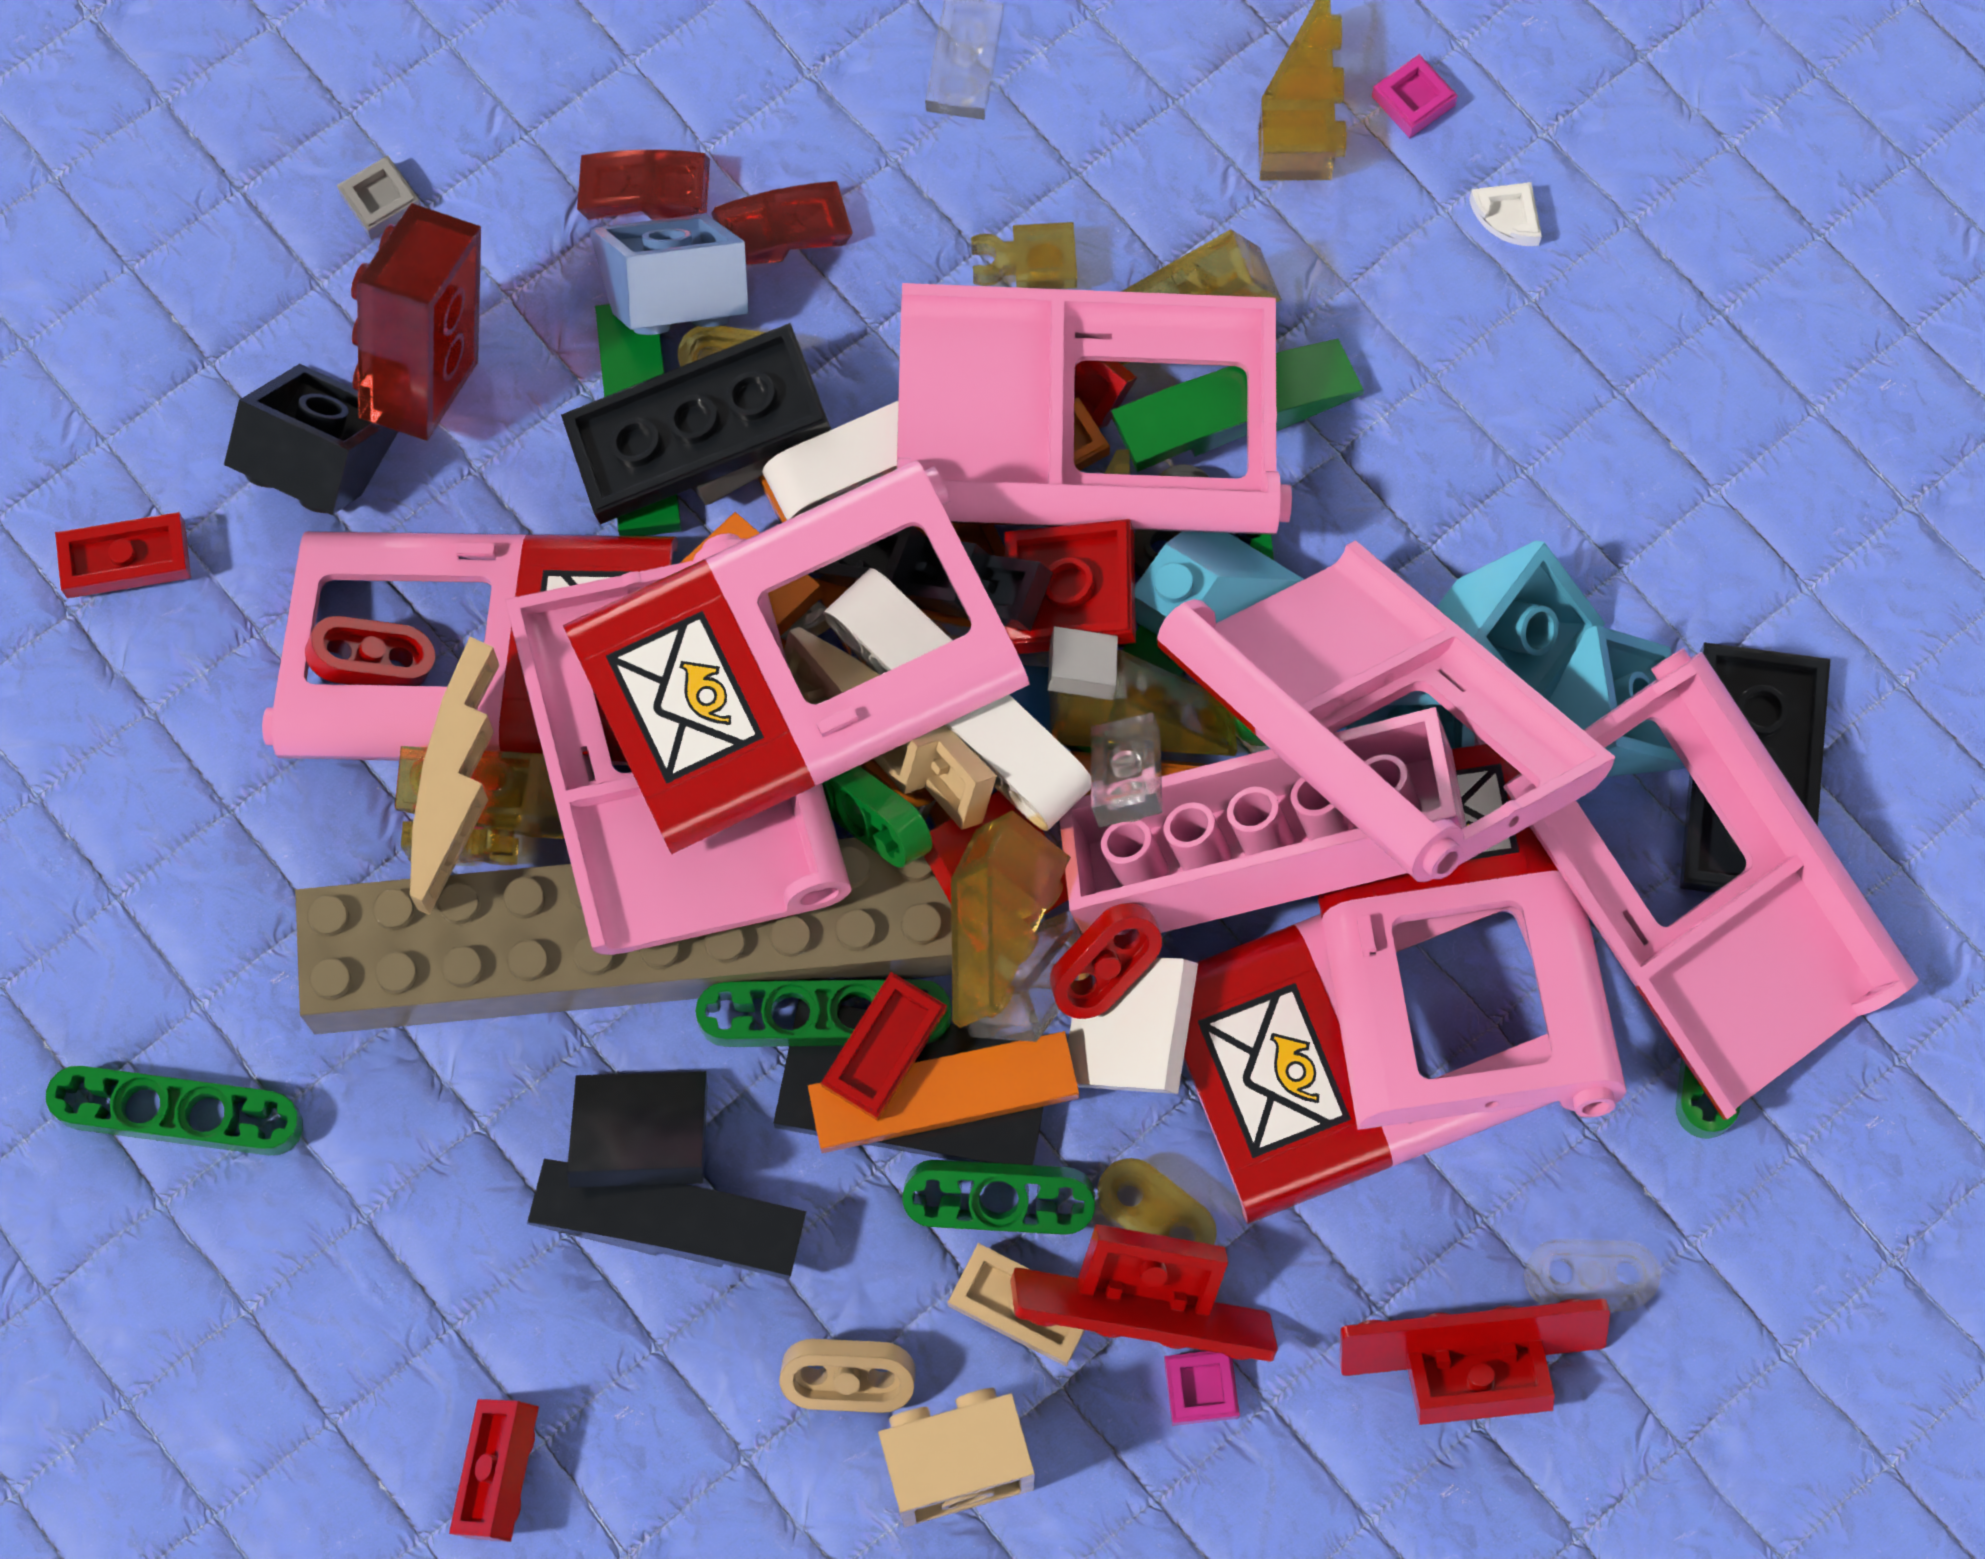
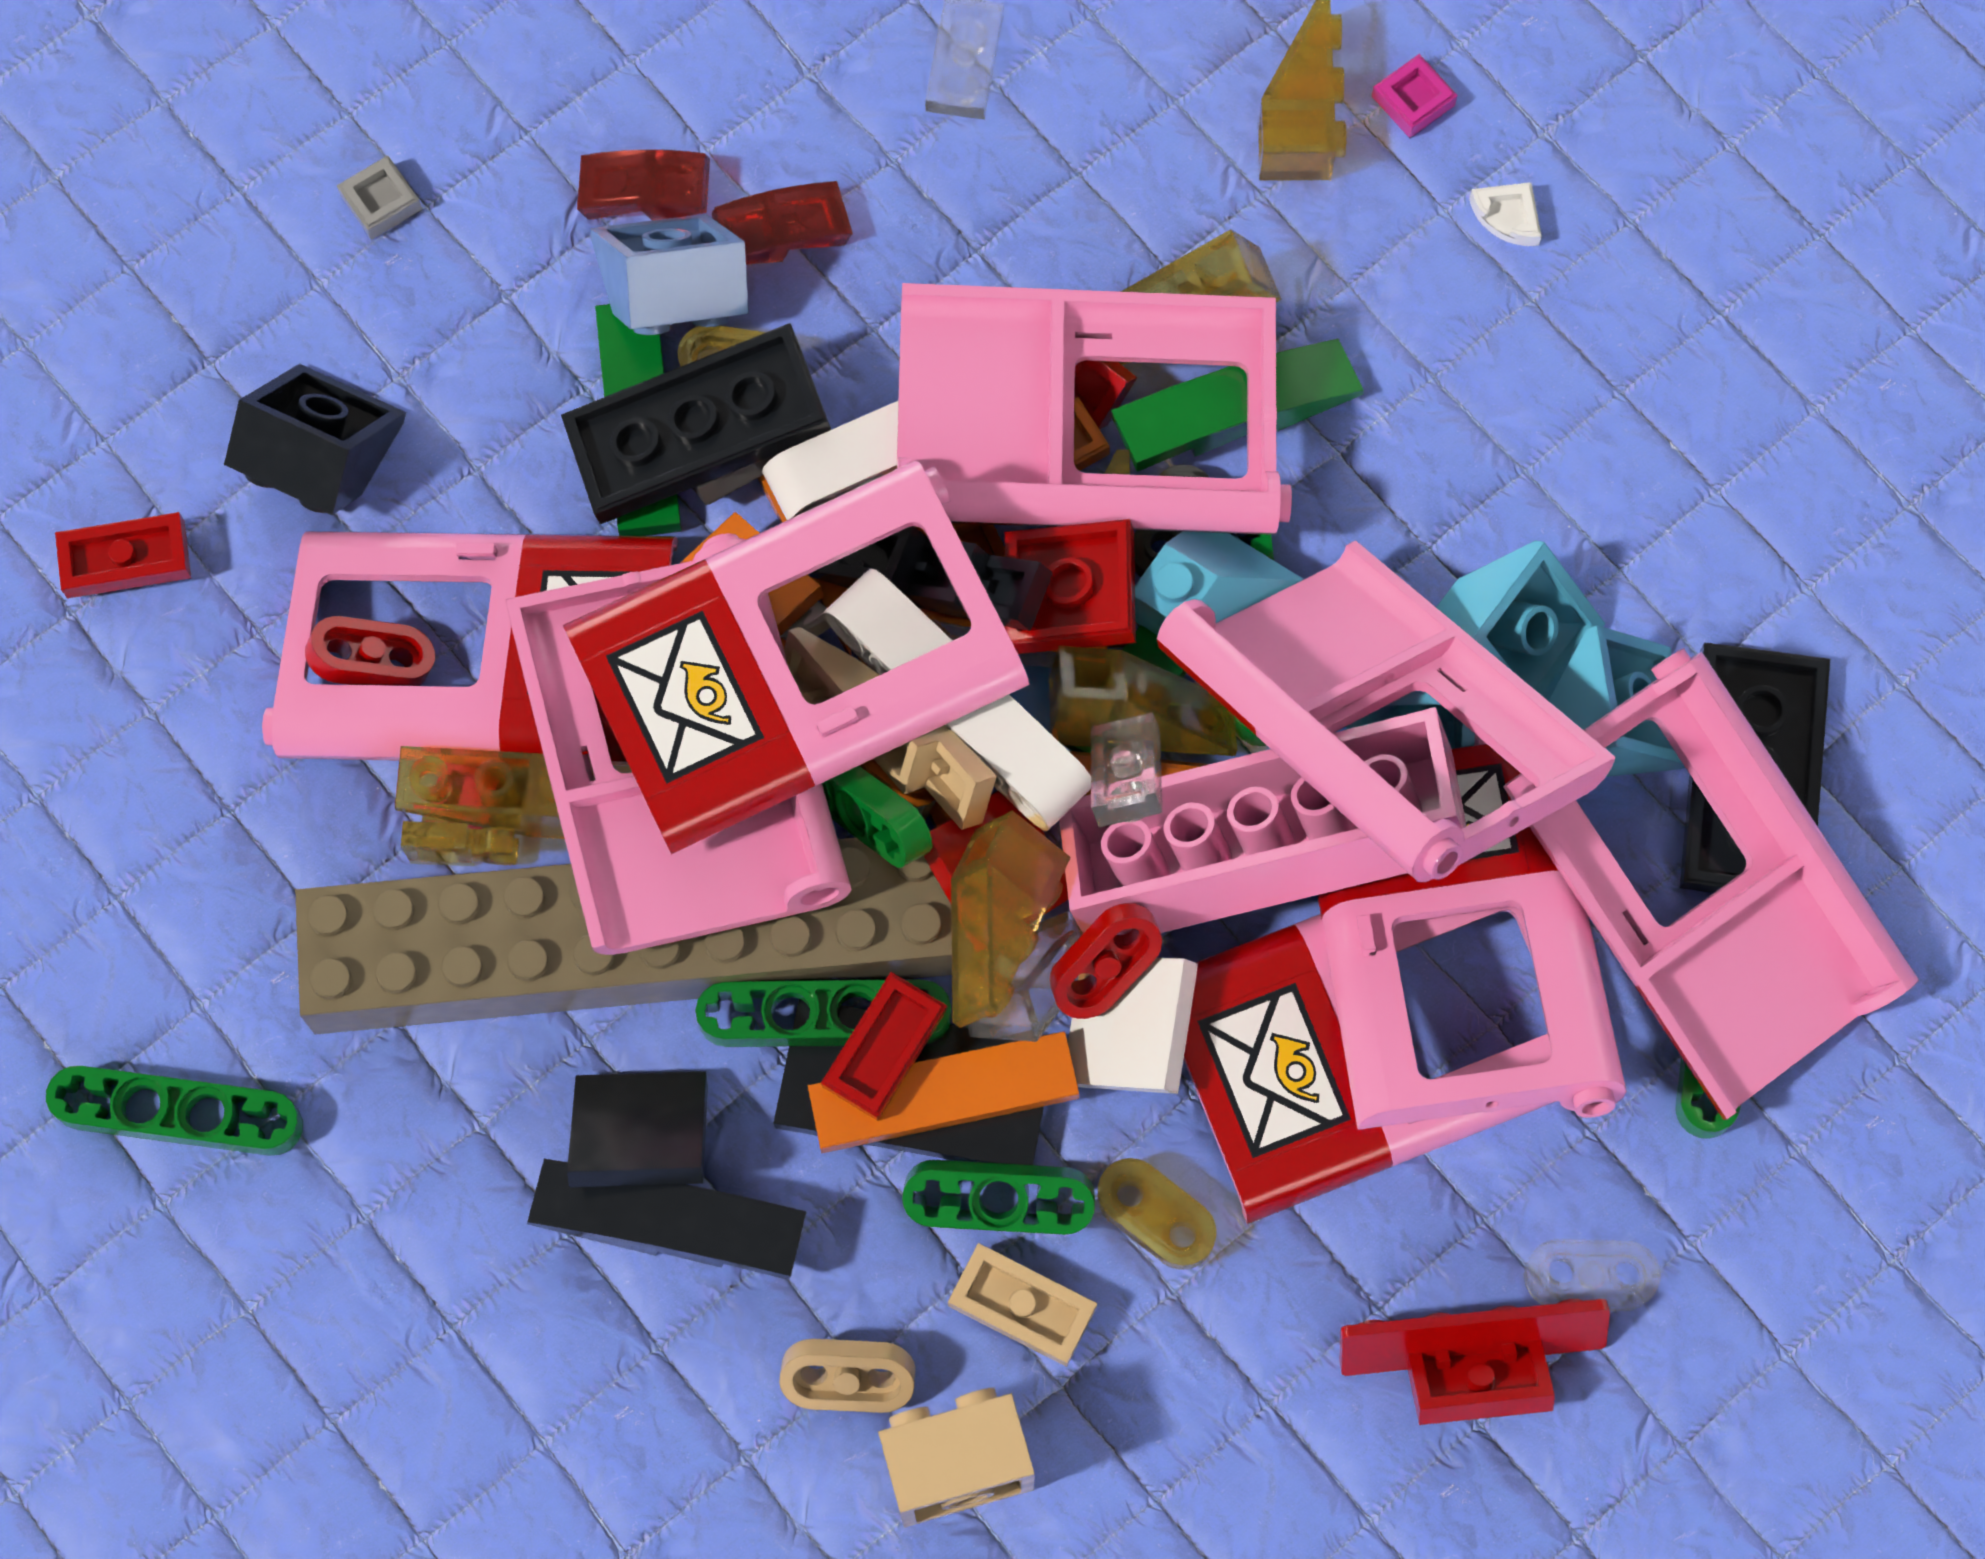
(417, 320): clear red brick -> none
(447, 796): tan slope -> none
(494, 1470): red plate -> none
(1037, 257): clear yellow plate -> none
(1082, 663): light grey tile -> none
(1149, 1292): red bracket -> none
(1201, 1388): dark pink tile -> none

